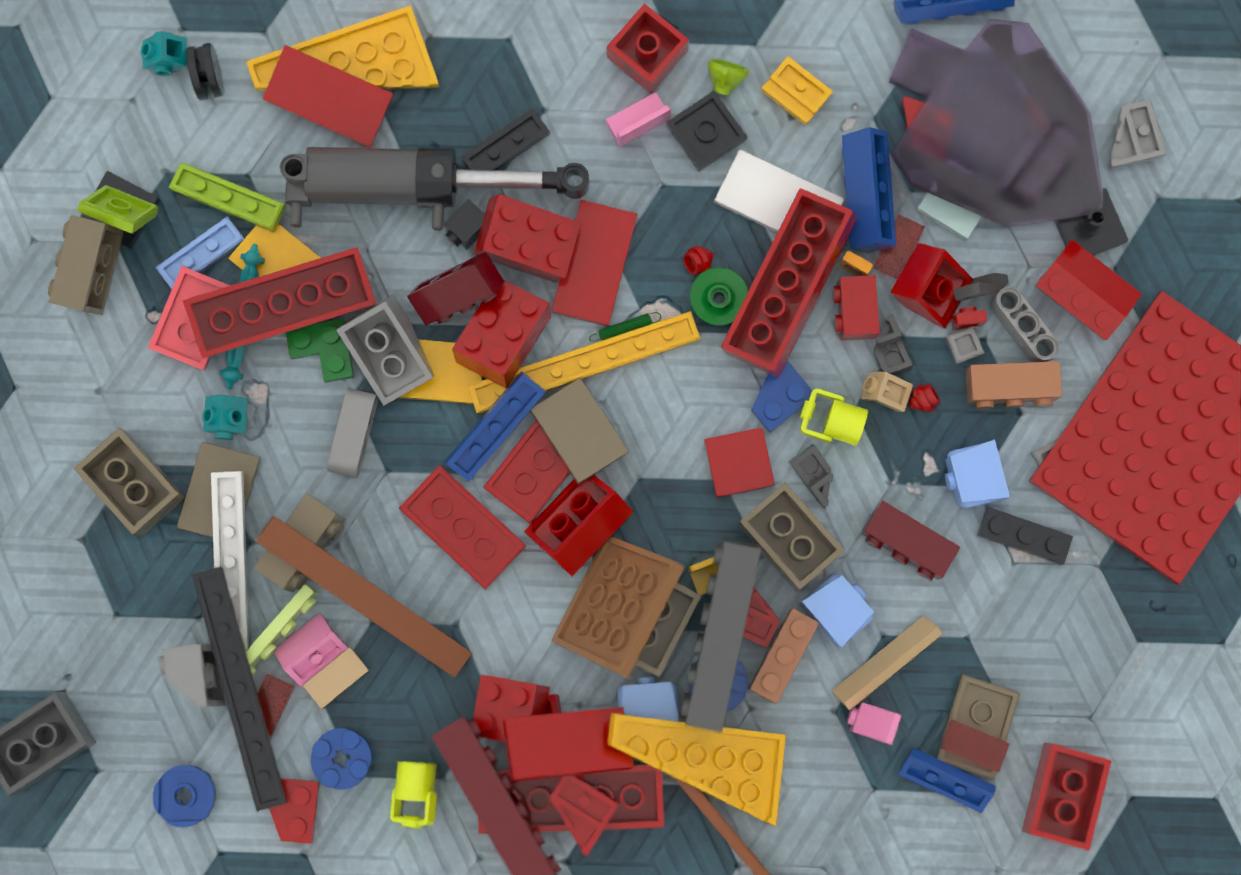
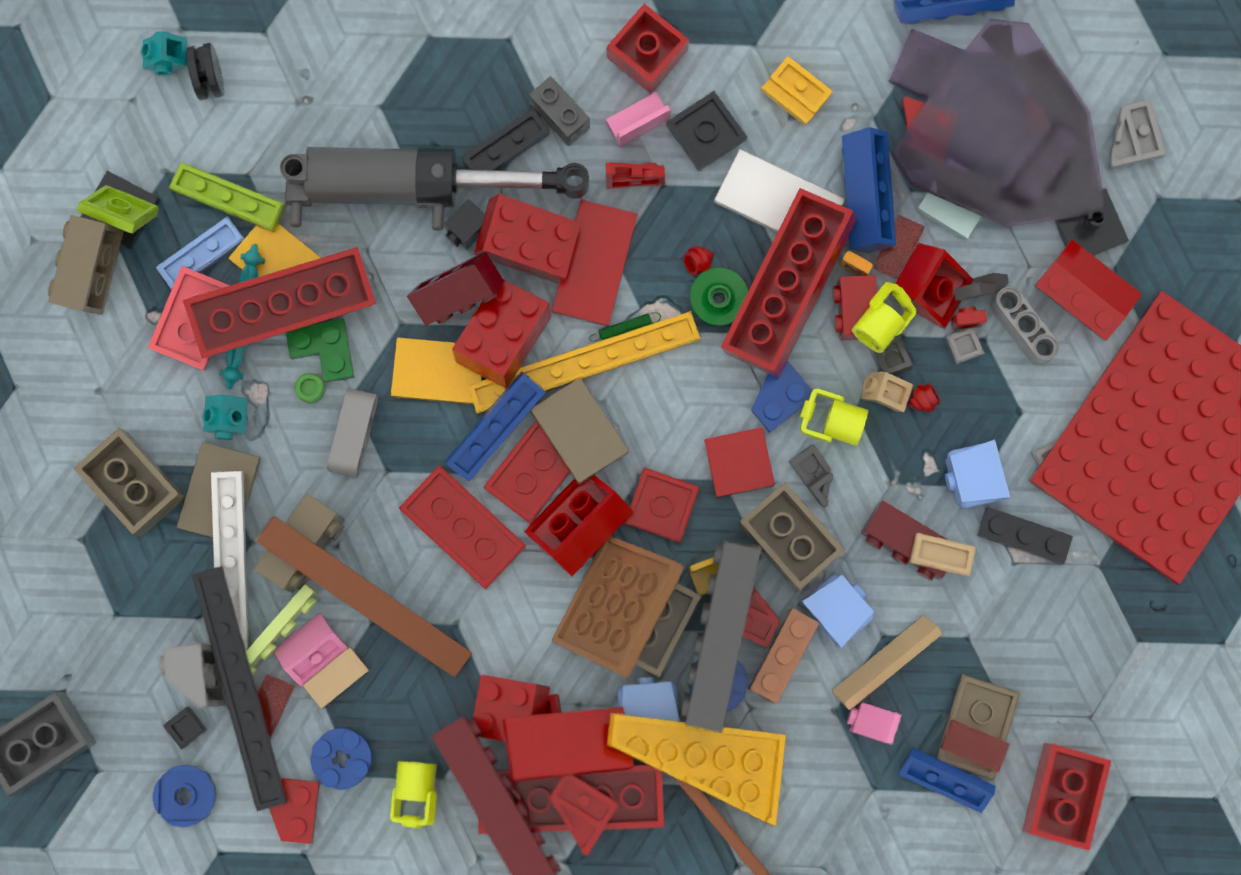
(185, 727): none -> black tile
(310, 388): none -> bright green tile
(328, 96): red tile -> none
(377, 50): yellow wing -> none
(386, 349): light grey slope -> none
(559, 111): none -> dark grey hinge
(633, 175): none -> red wing
(662, 505): none -> red tile
(726, 75): lime piece -> none
(881, 322): none -> neon yellow piece
(942, 554): none -> tan tile
(1013, 384): nougat brick -> none

